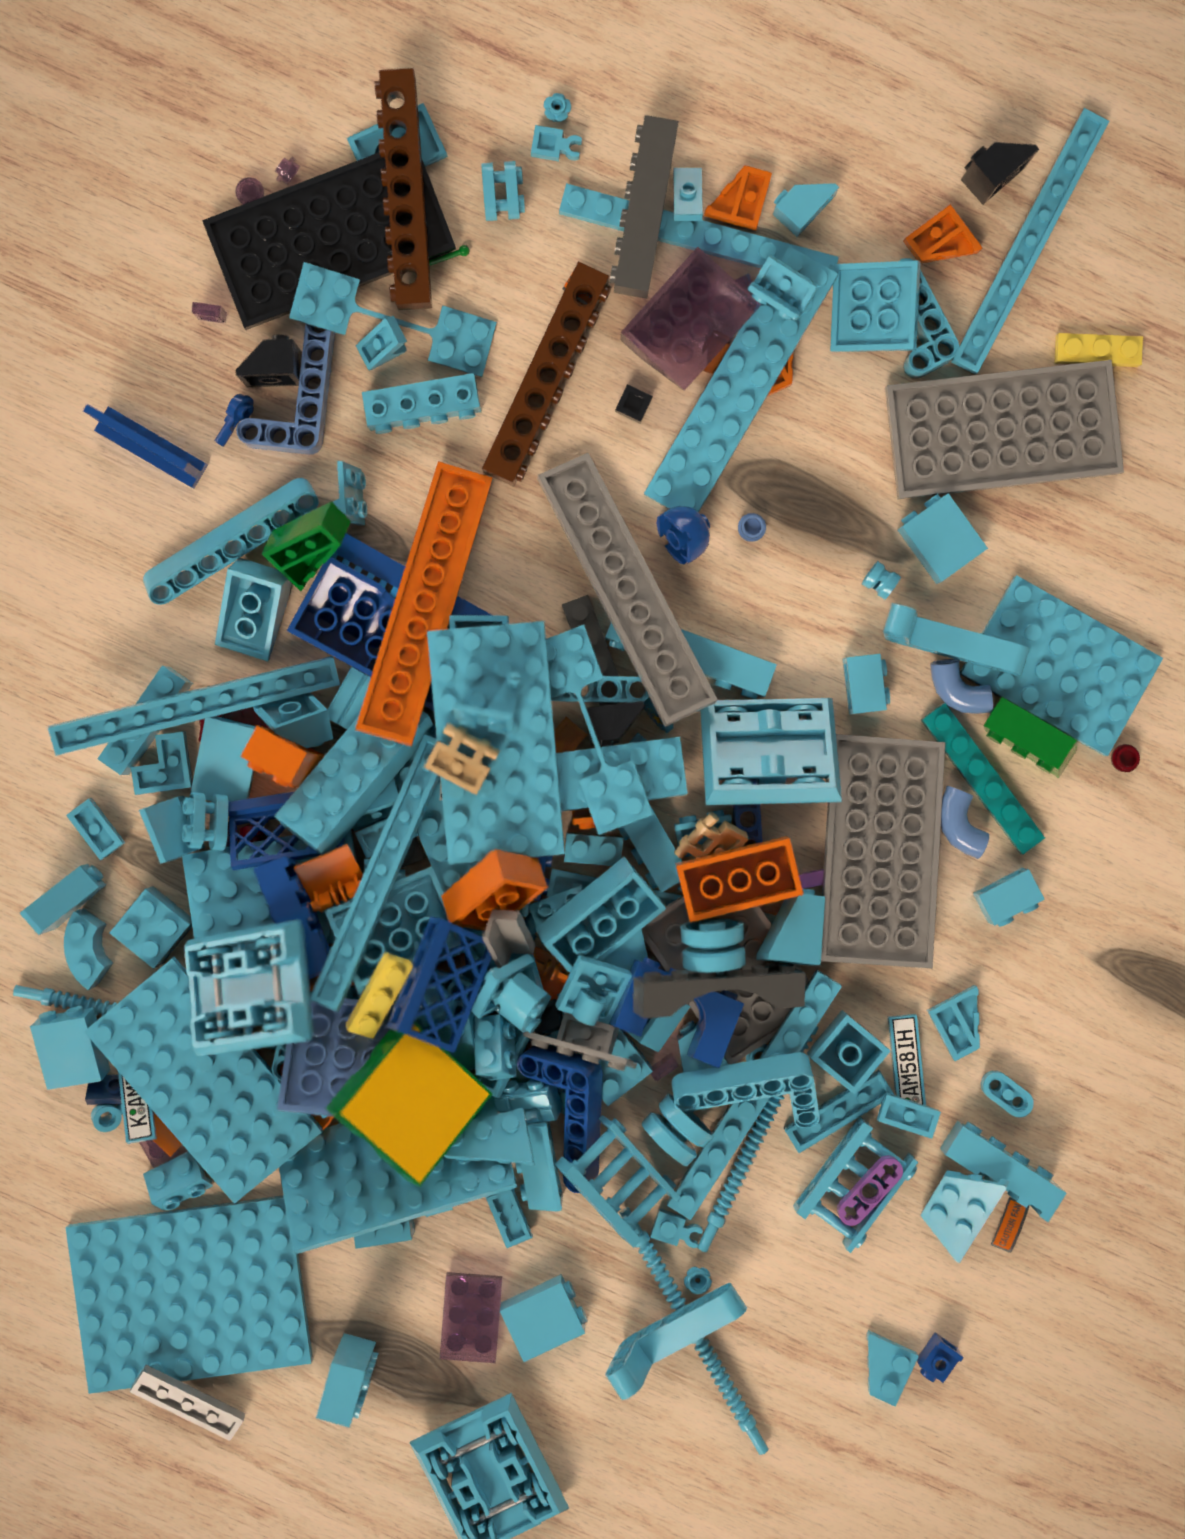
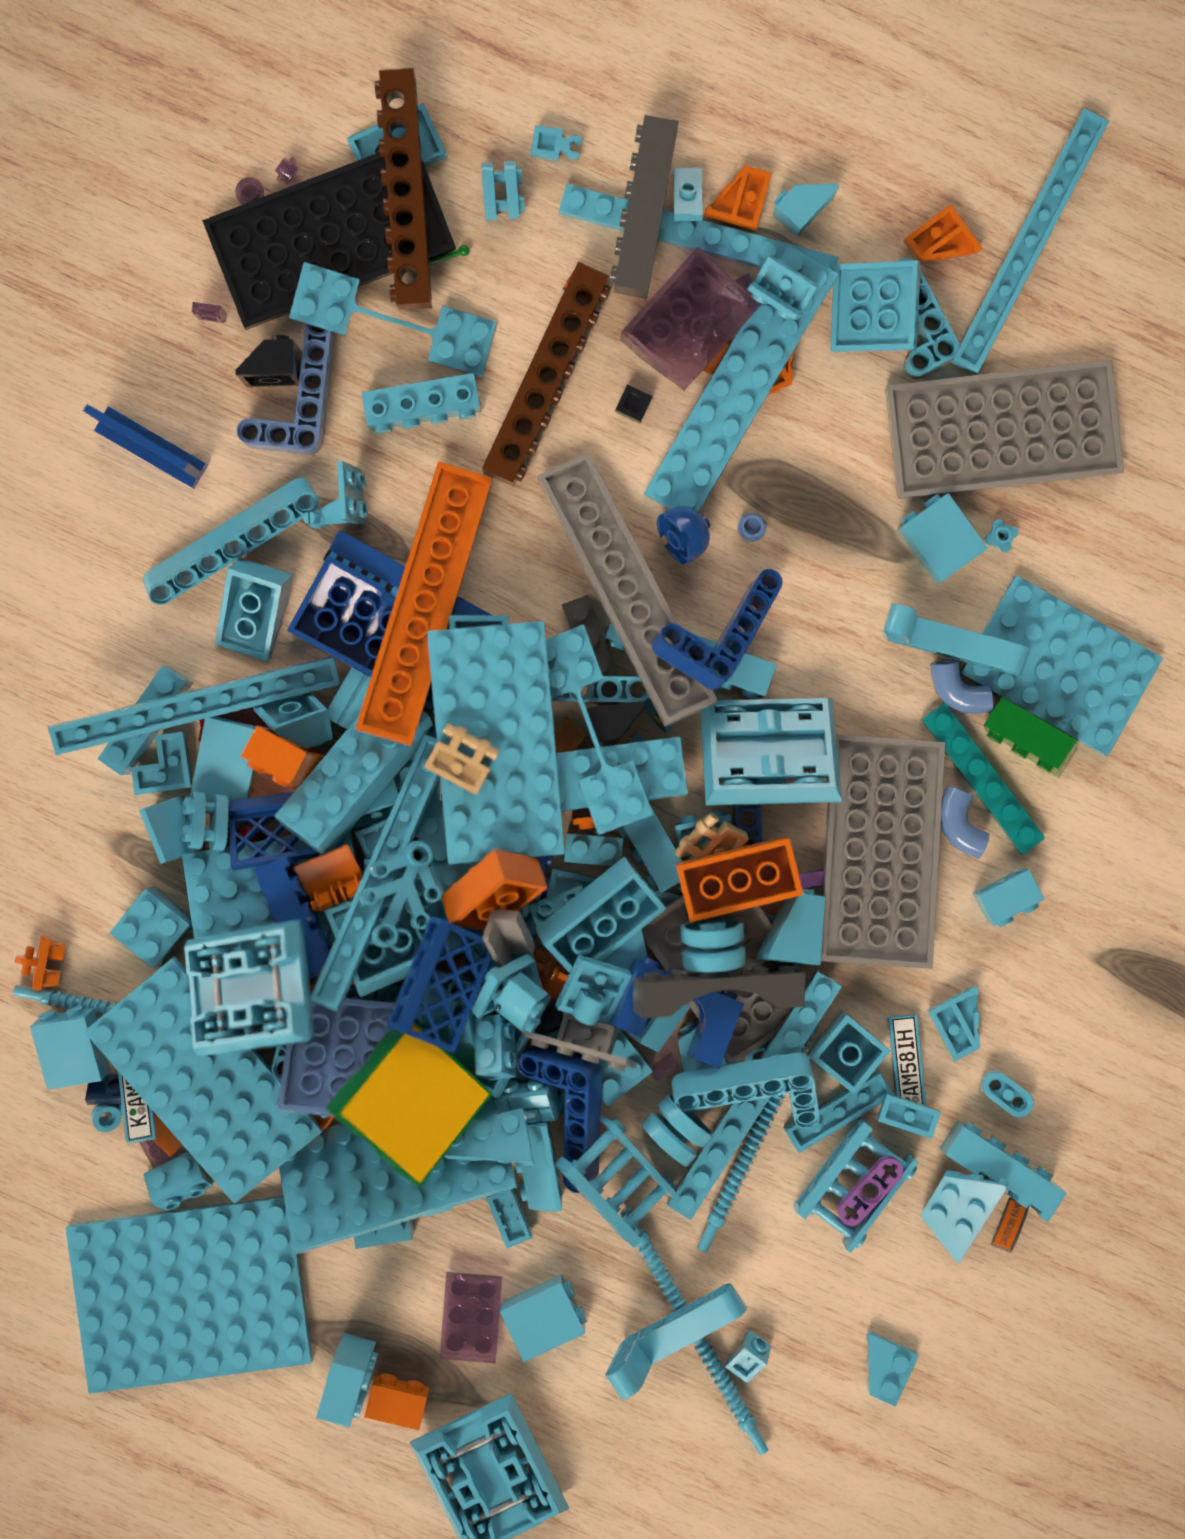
(42, 976): none -> orange hips
(63, 899): medium azure slope -> none
(84, 948): medium azure brick -> none
(95, 829): medium azure plate -> none
(187, 1402): light grey plate -> none
(238, 409): blue plate -> none
(306, 543): green wedge -> none
(379, 995): light yellow plate -> none
(382, 343): medium azure slope -> none
(397, 1401): none -> orange brick
(403, 889): none -> medium azure plant
(499, 714): medium azure plate -> none
(560, 114): medium azure plate -> none
(670, 1228): medium azure plate -> none
(698, 1287): medium azure plate -> none
(732, 637): none -> blue beam
(749, 1357): none -> medium azure bracket
(866, 683): medium azure brick -> none
(881, 580): medium azure wheel -> none
(936, 1350): blue brick -> none
(996, 167): black slope -> none
(1002, 543): none -> medium azure plate
(1085, 348): light yellow plate -> none
(1125, 758): dark red plate -> none

